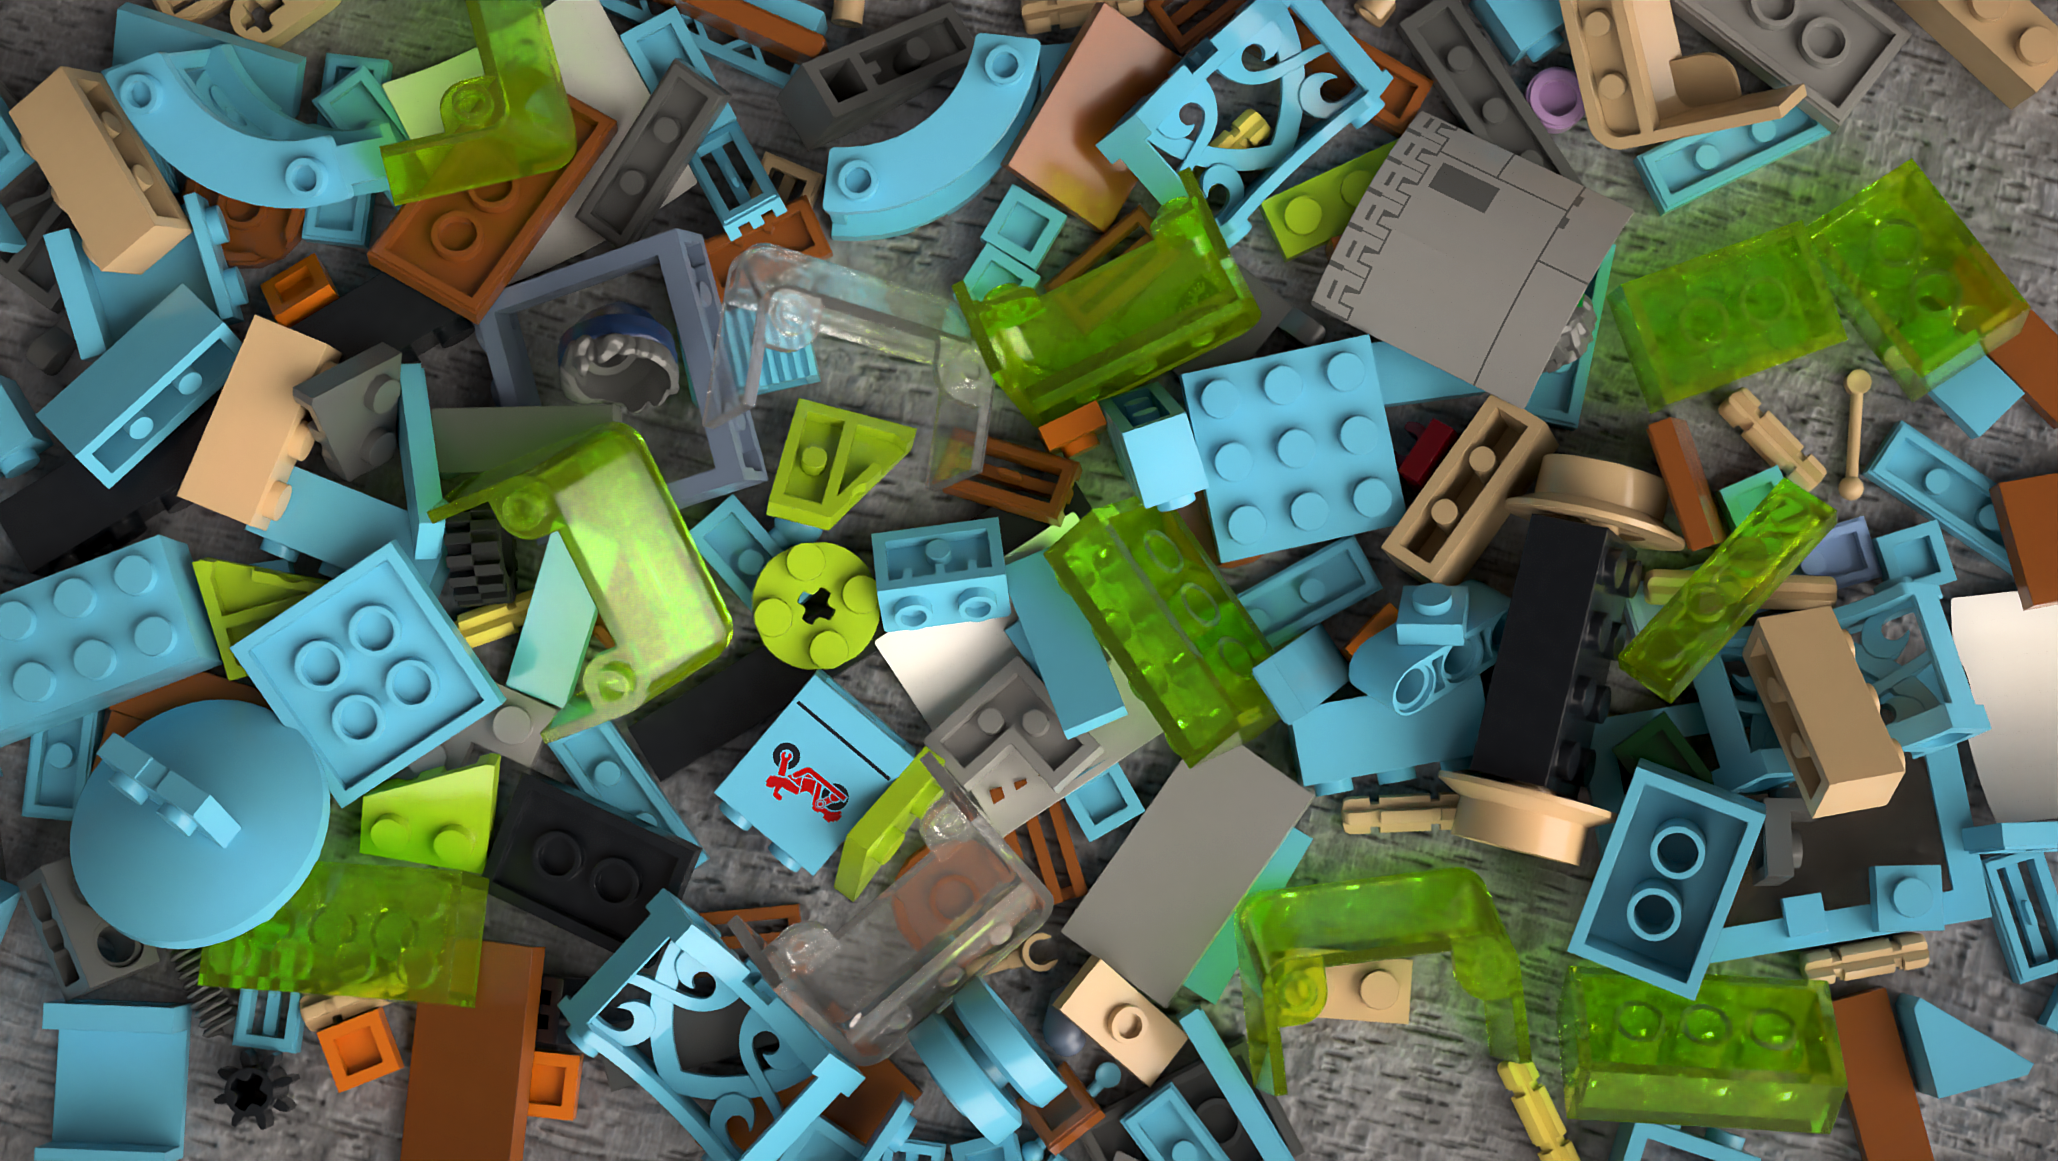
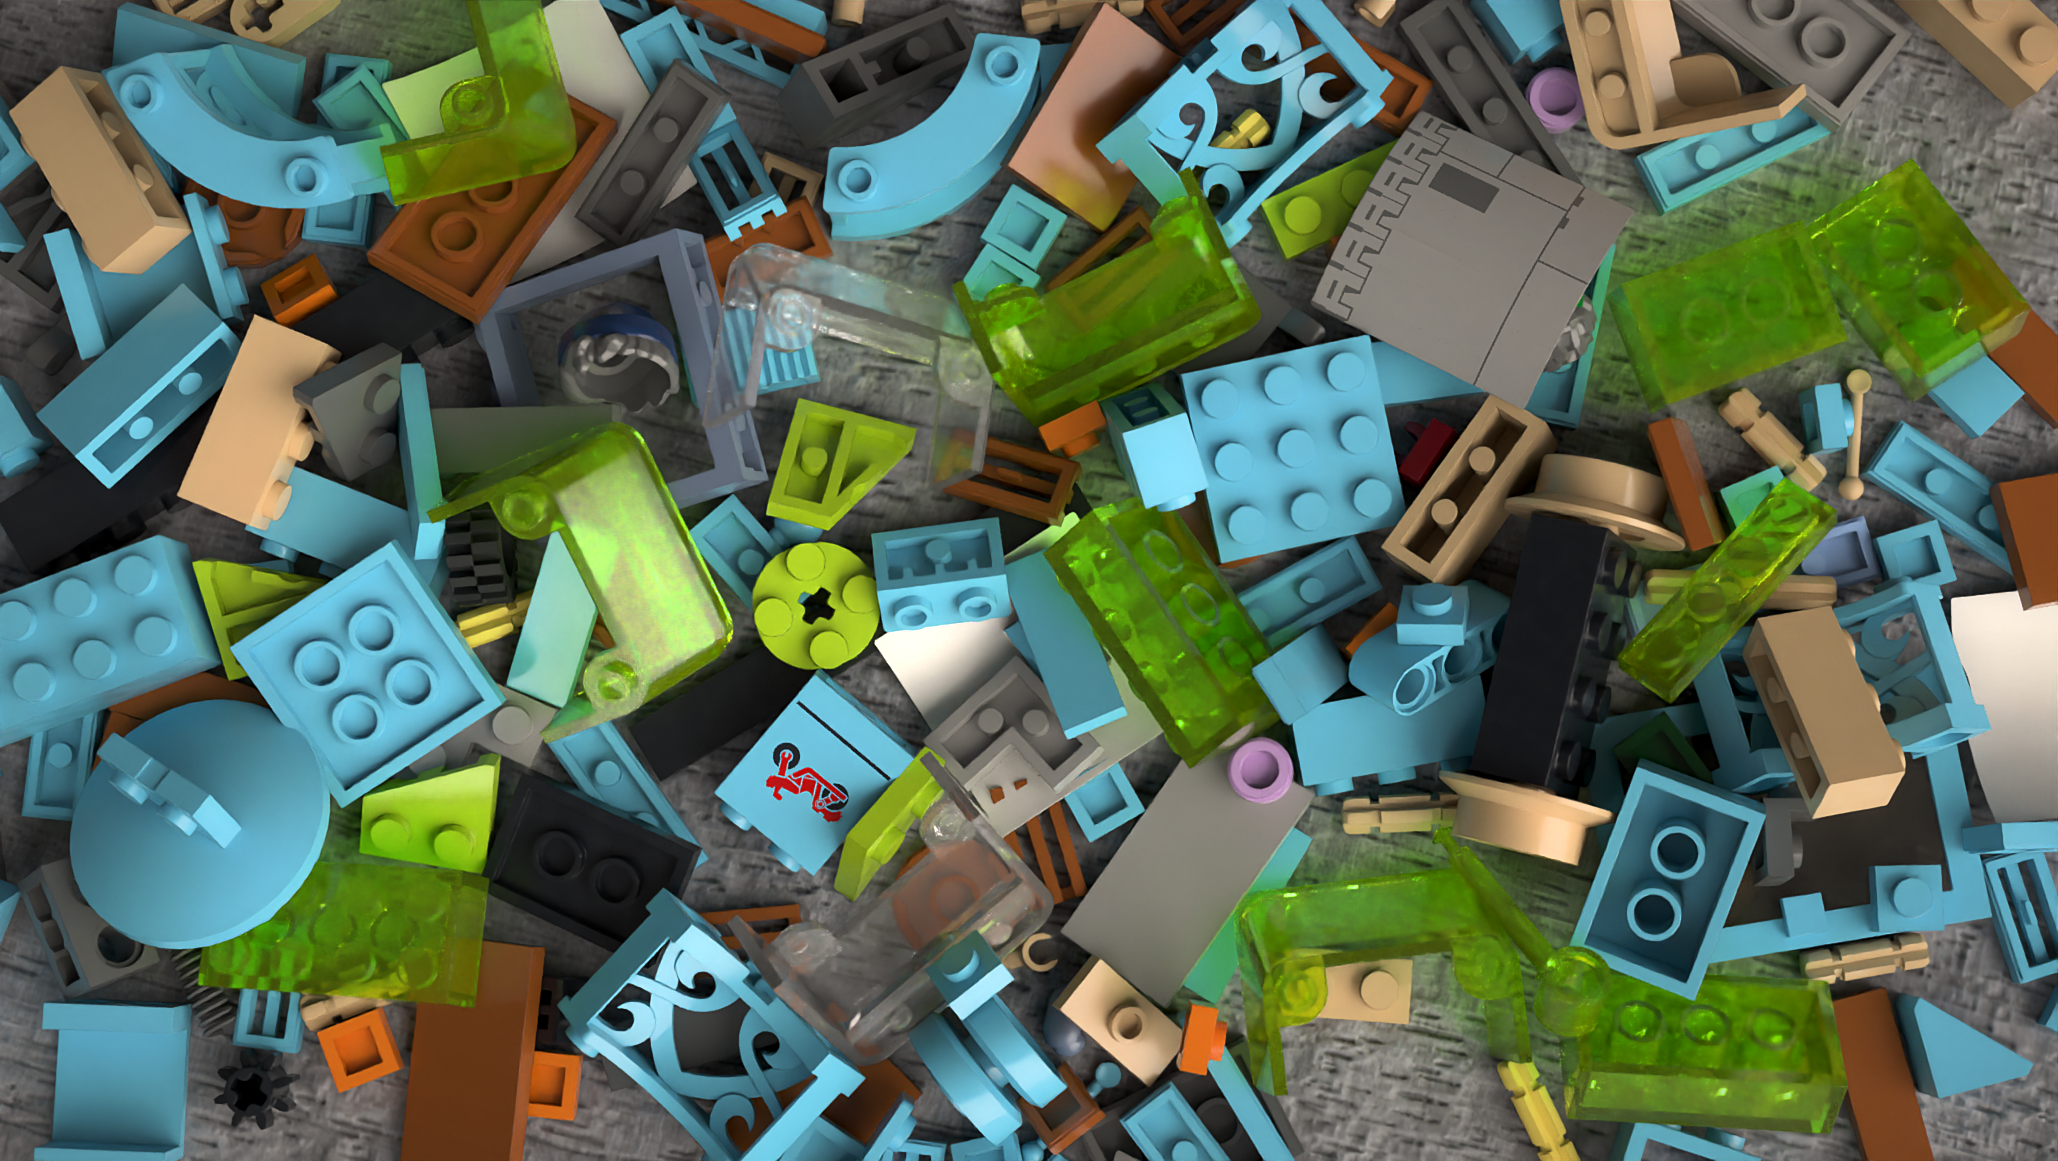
(969, 974): none -> medium azure plate
(1201, 1037): none -> orange plate
(1260, 770): none -> lavender tile
(1566, 967): none -> clear neon green piece
(1825, 419): none -> medium azure plate

